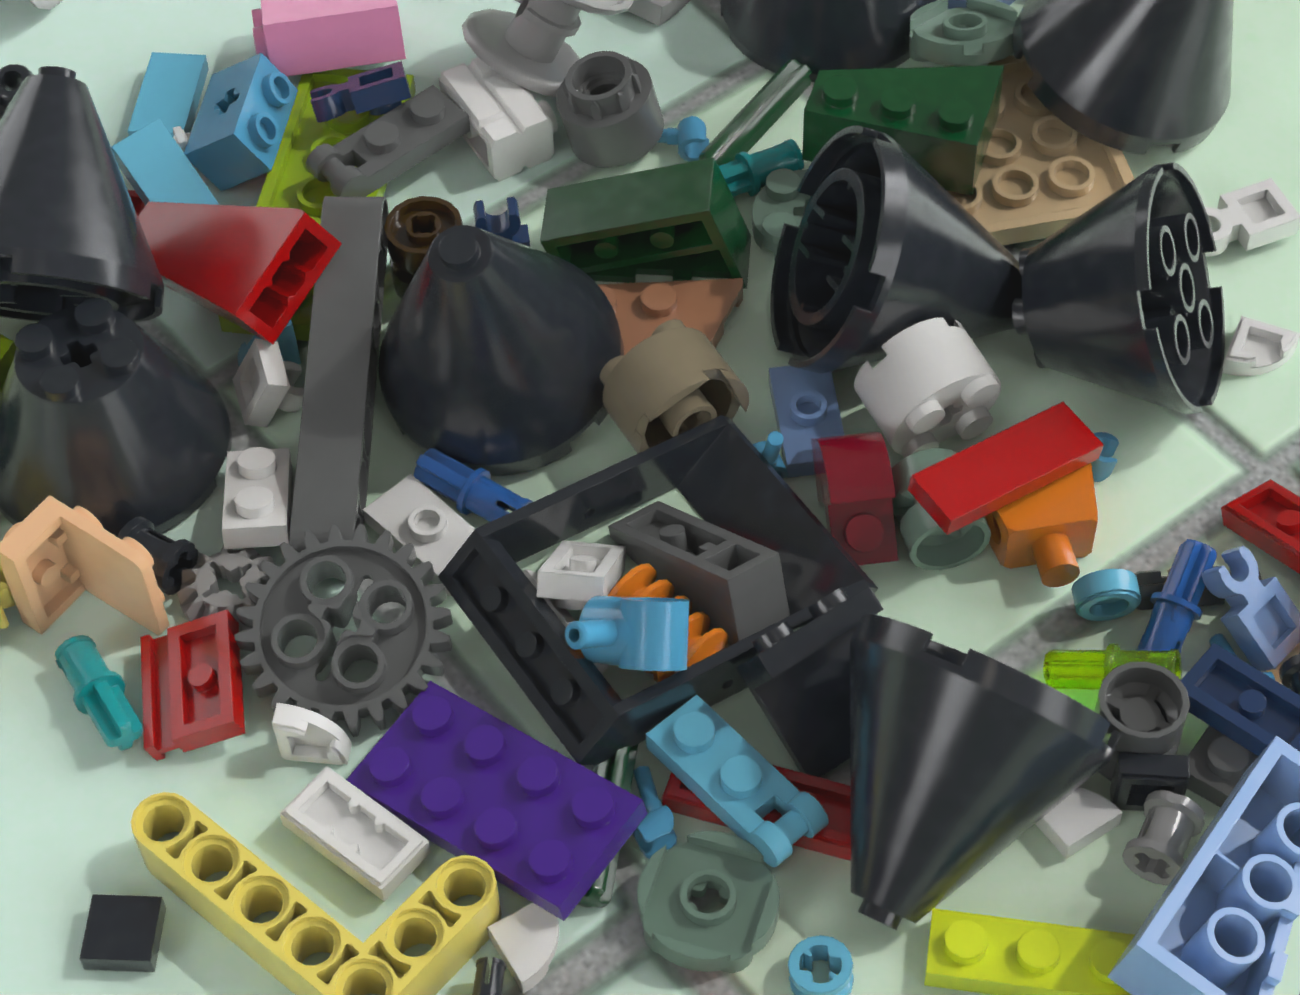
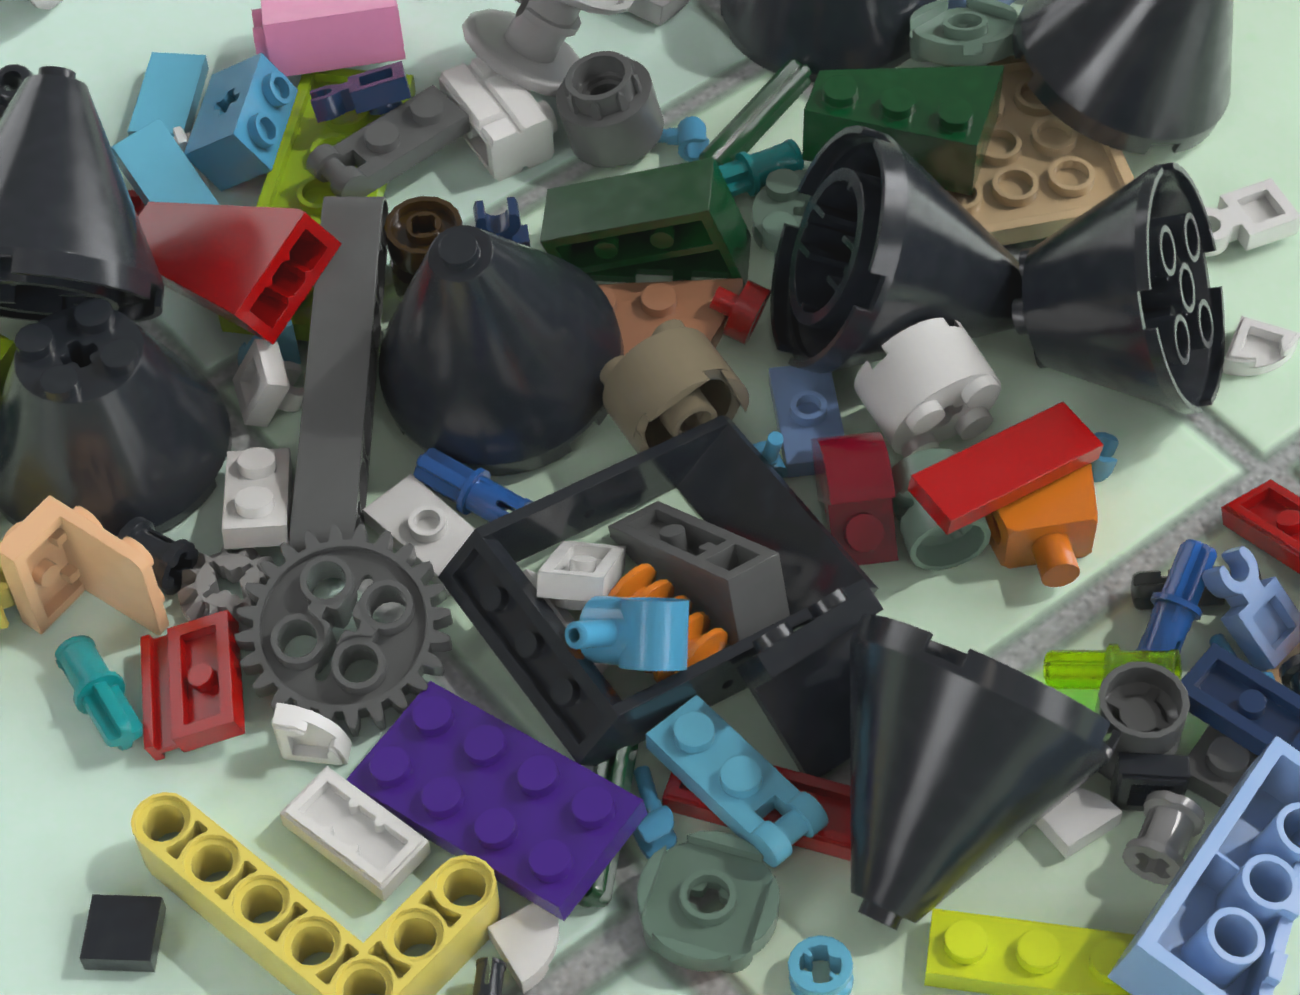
(742, 309): none -> red tile
(1106, 594): medium azure tile -> none

